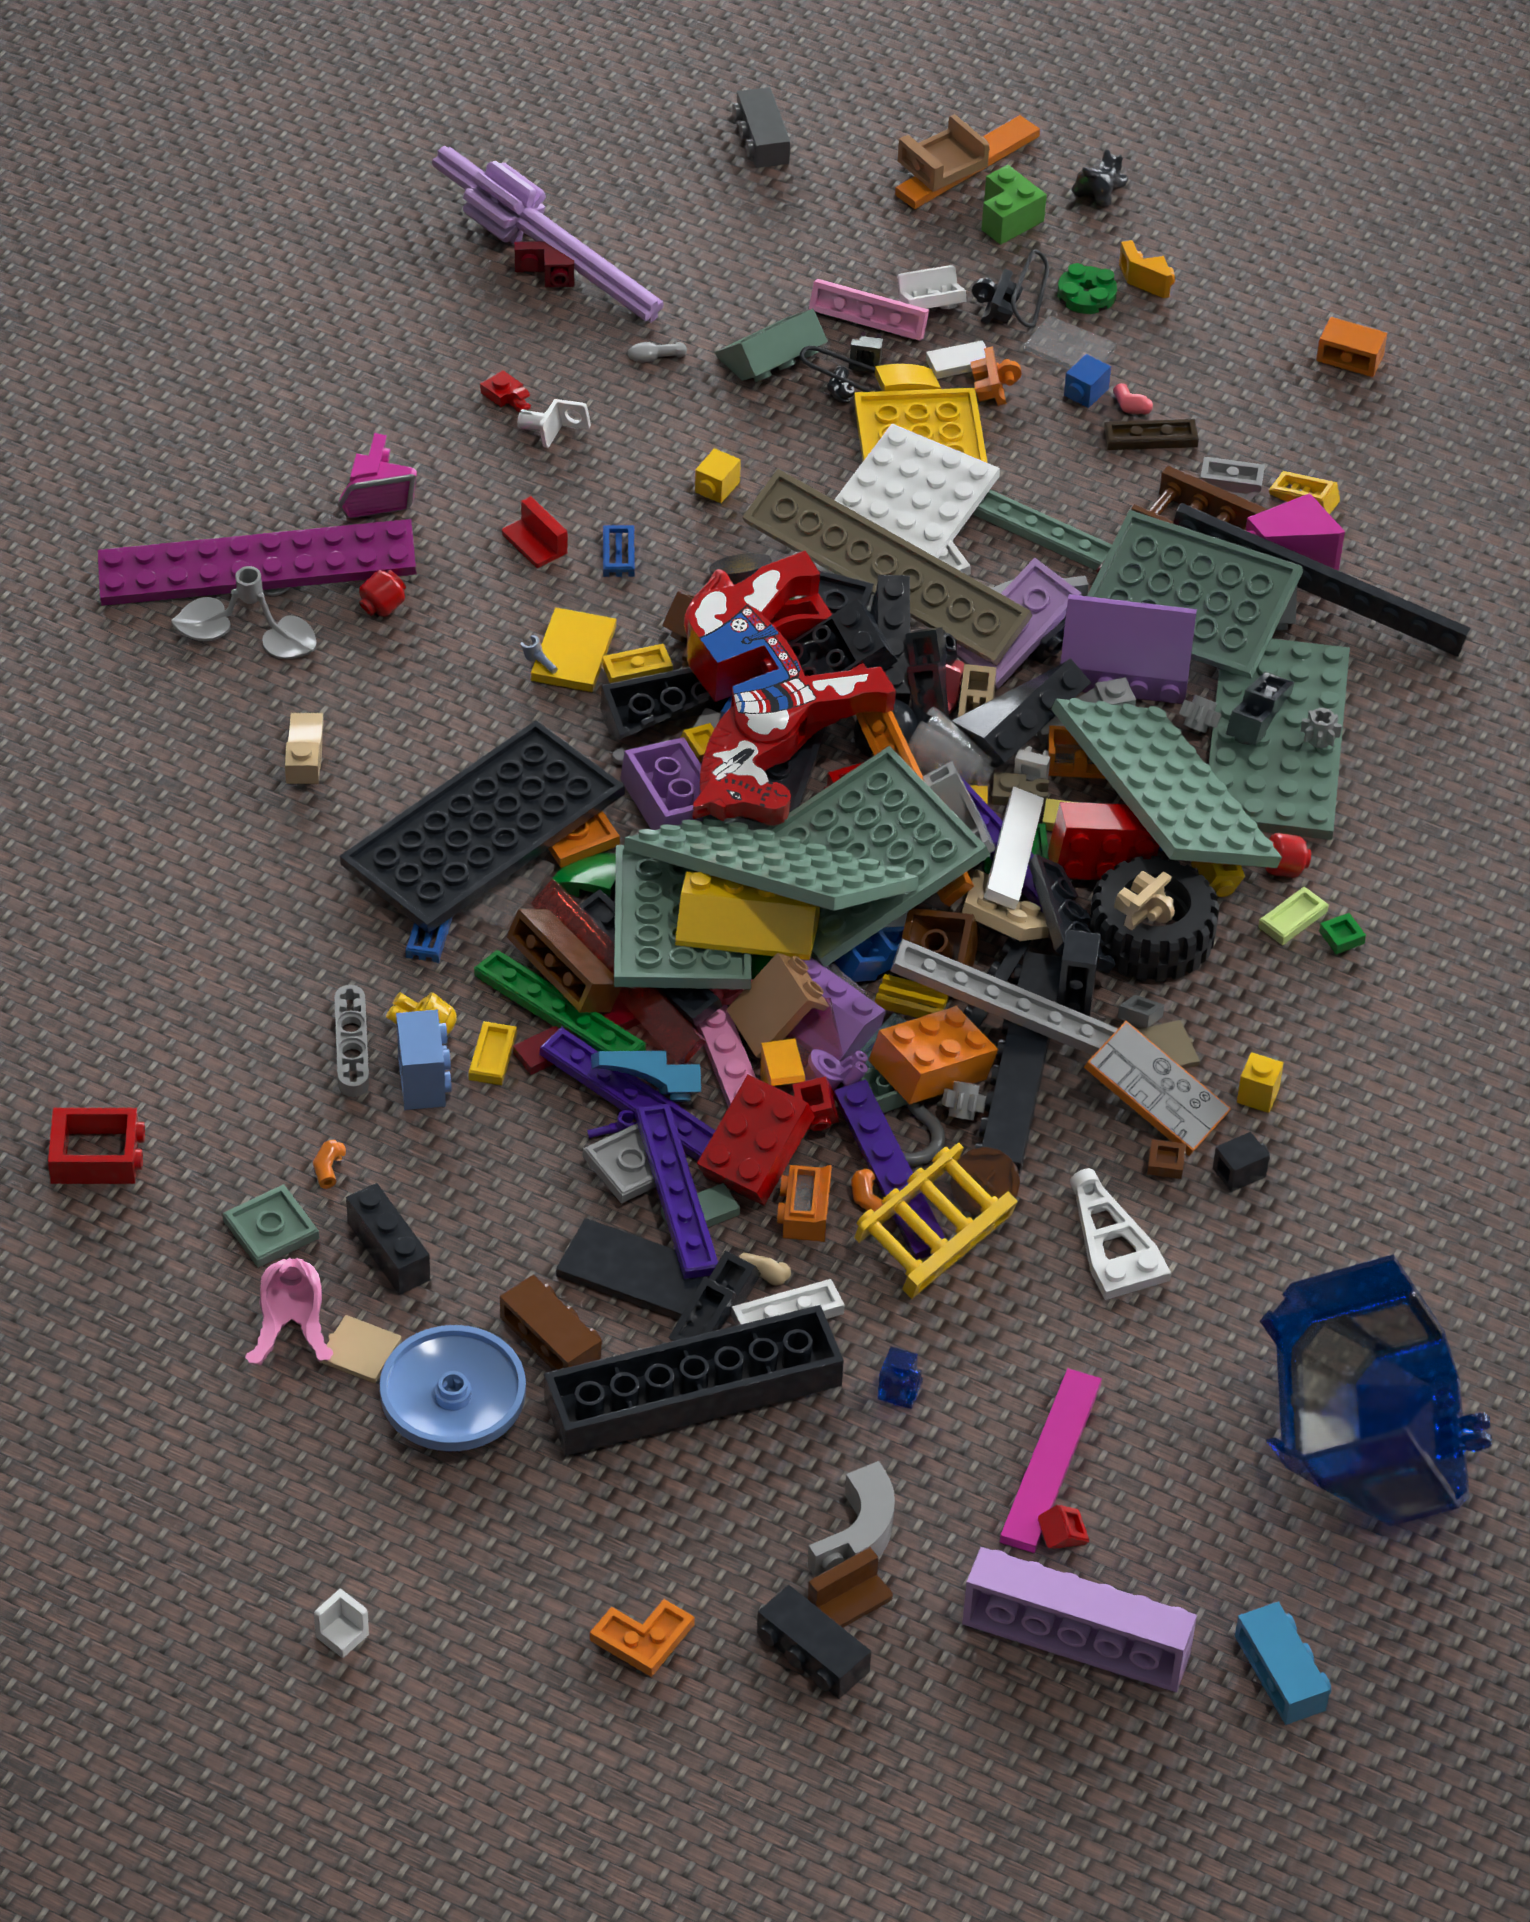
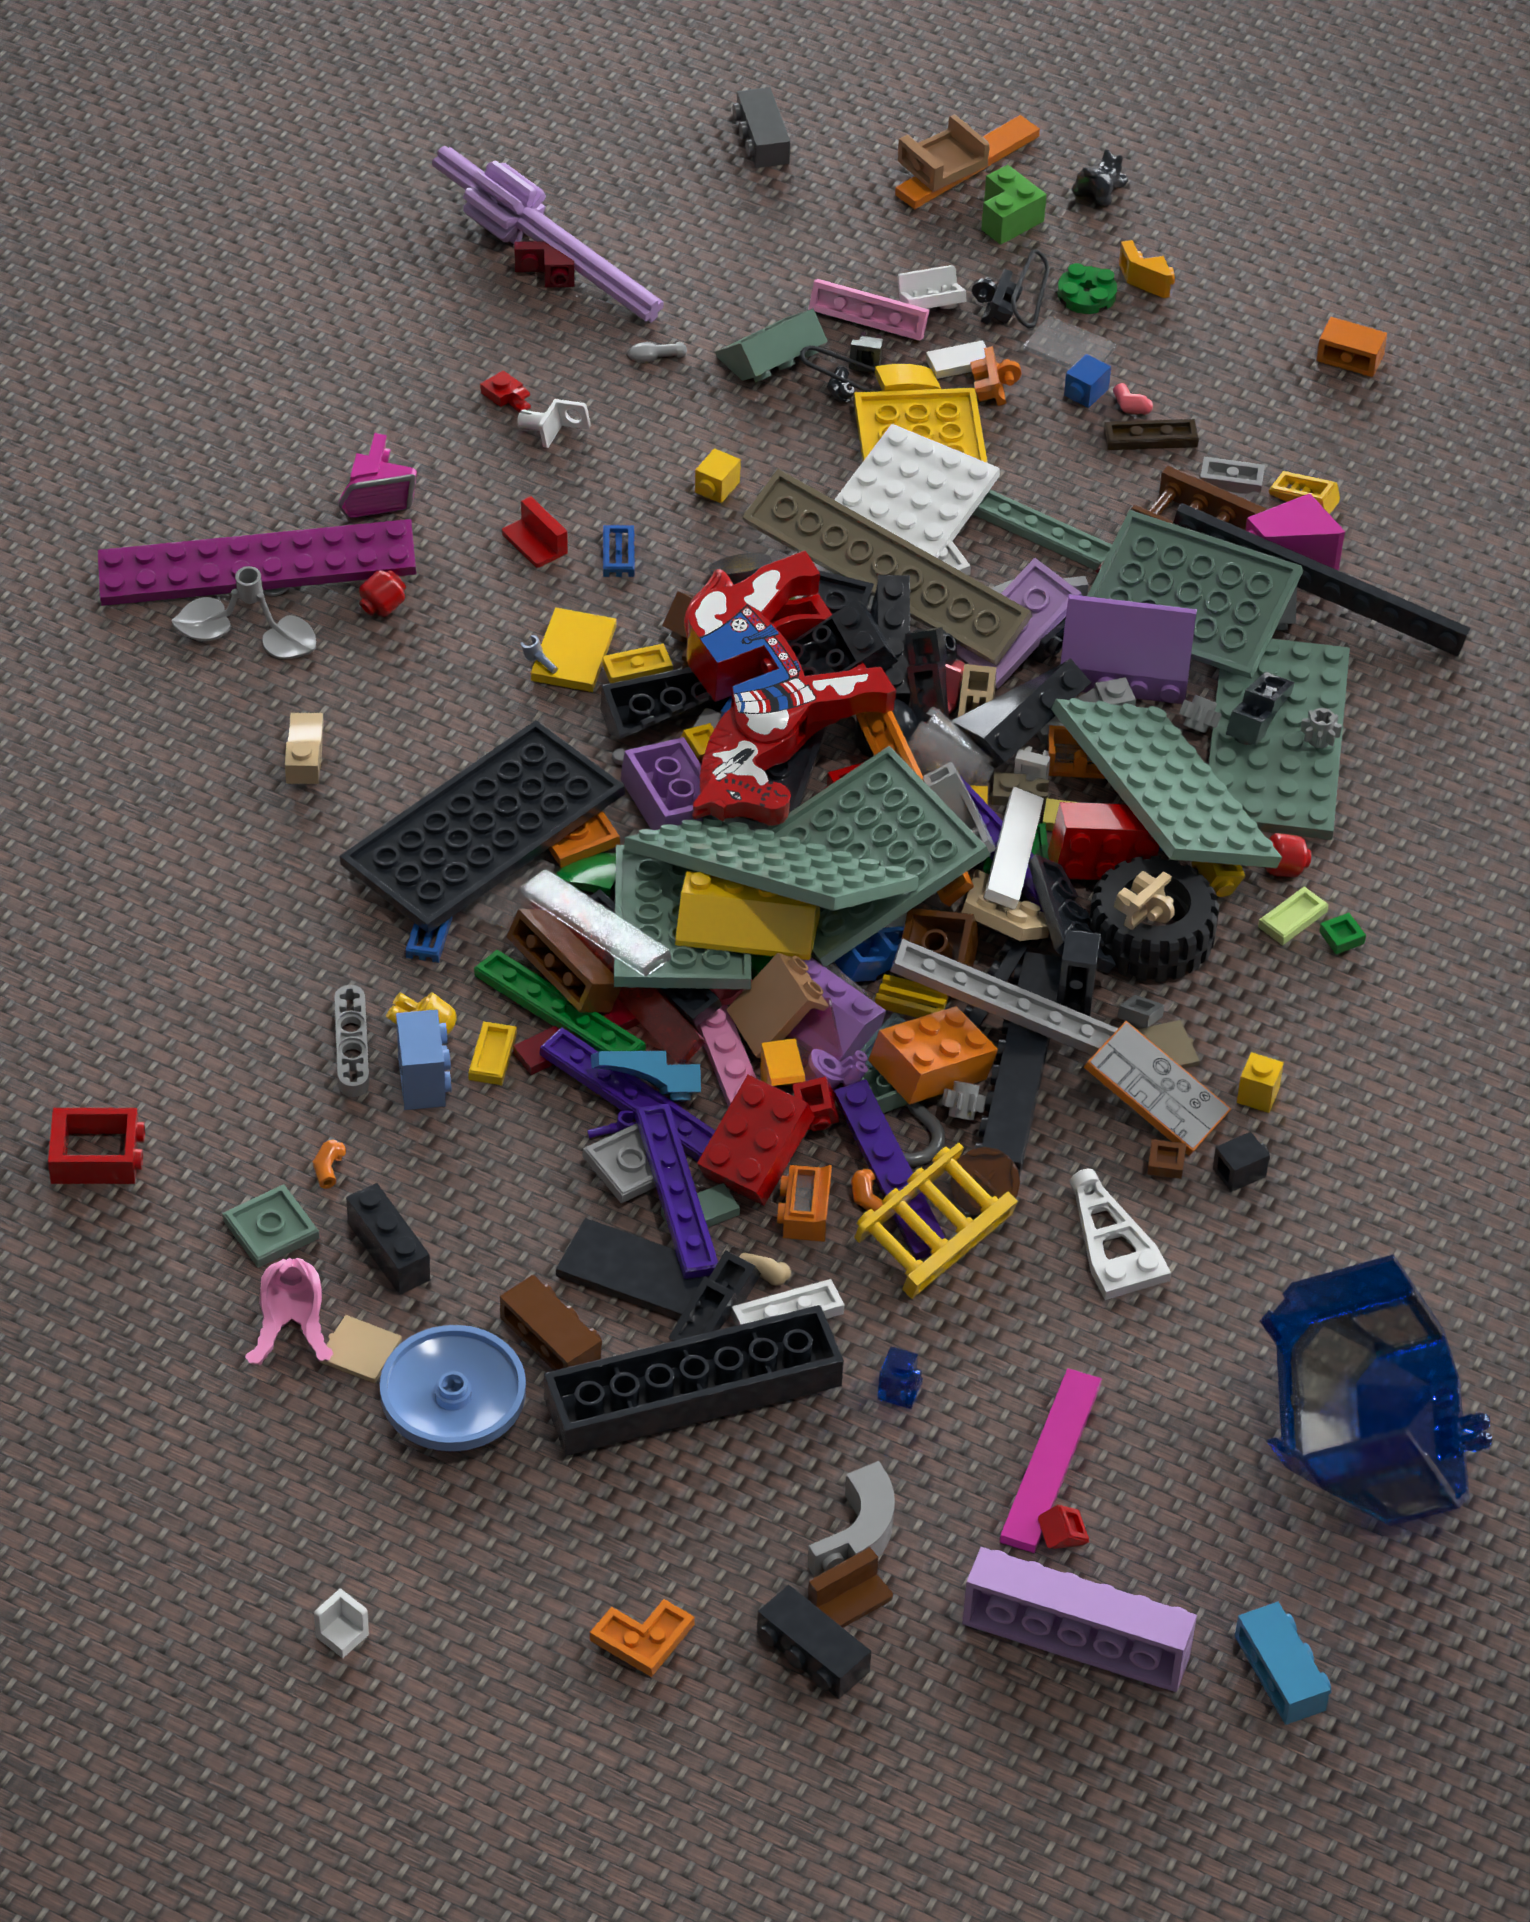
(596, 922): none -> clear tile

